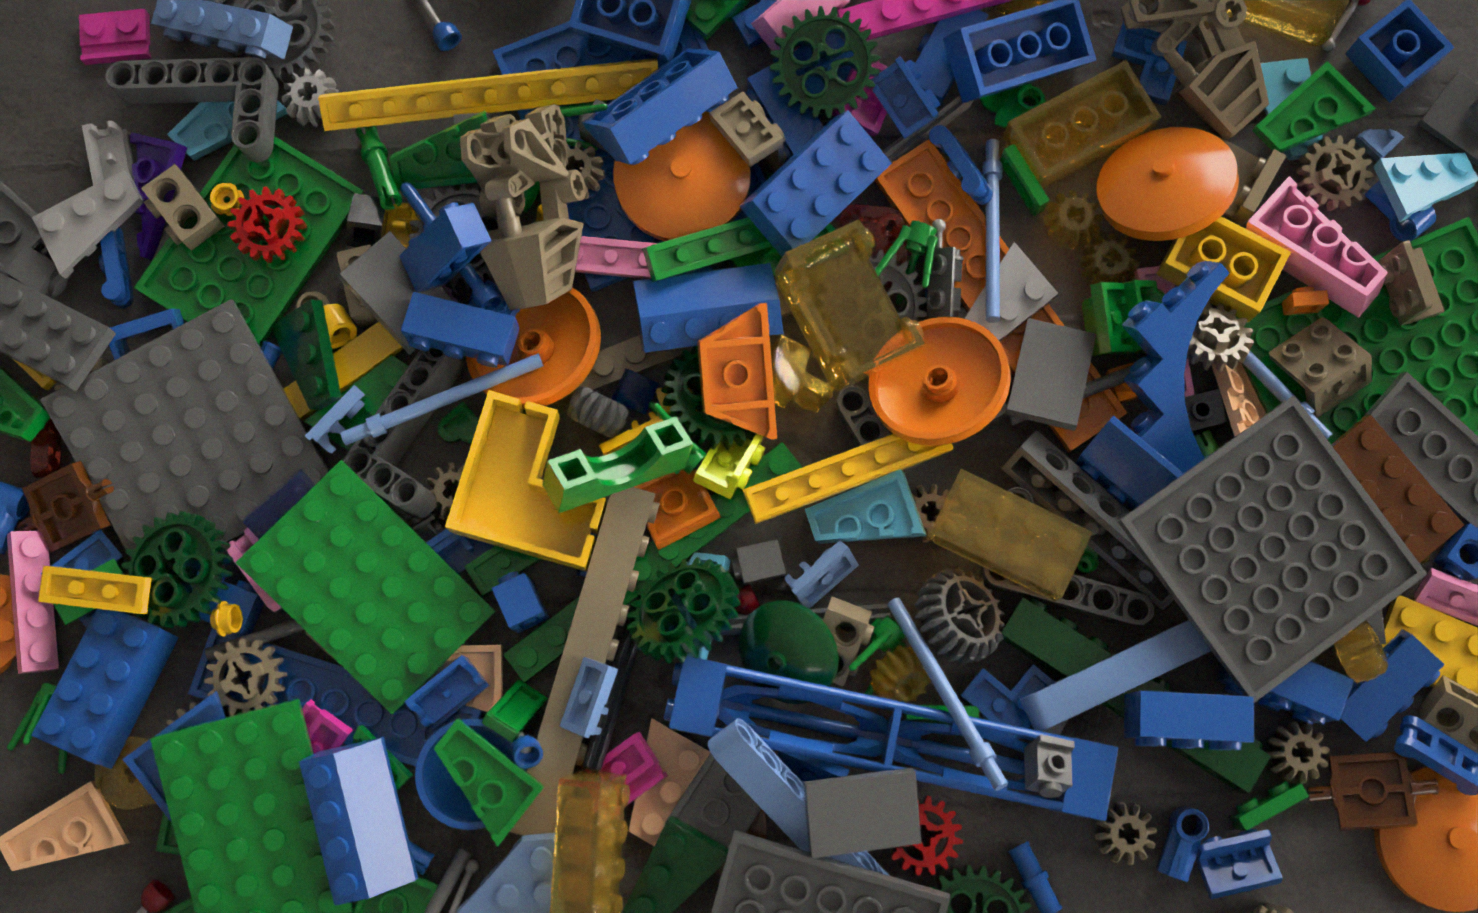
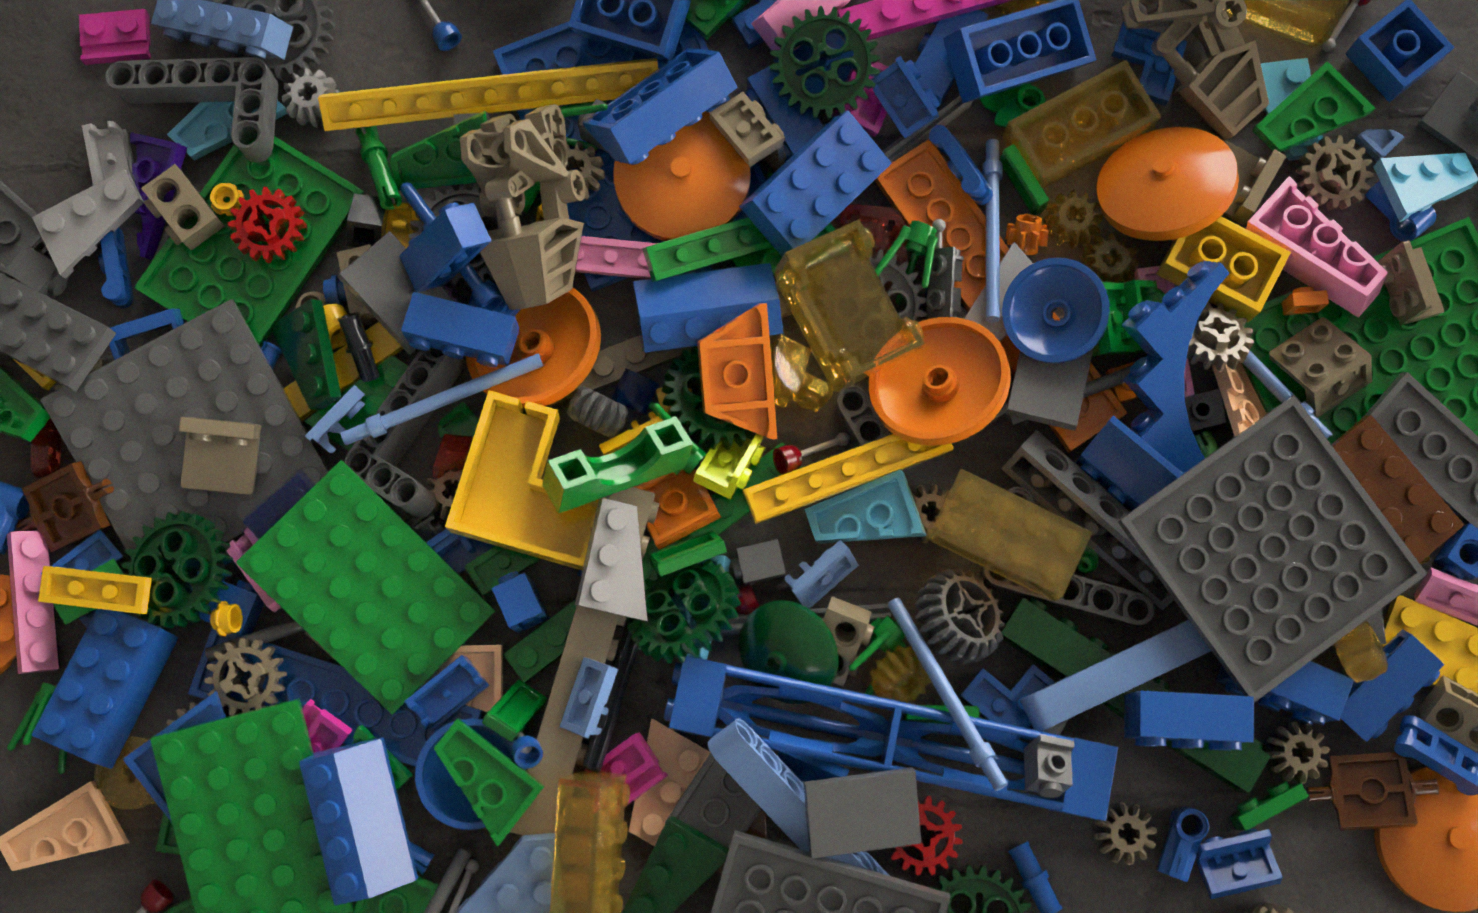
(220, 455): none -> dark tan bracket
(334, 291): none -> blue plate
(359, 346): none -> black axle
(451, 454): none -> clear red tile
(613, 563): none -> light grey wing
(687, 553): none -> green tile
(789, 457): none -> dark red hinge
(1027, 233): none -> orange gear
(1041, 291): none -> blue dish

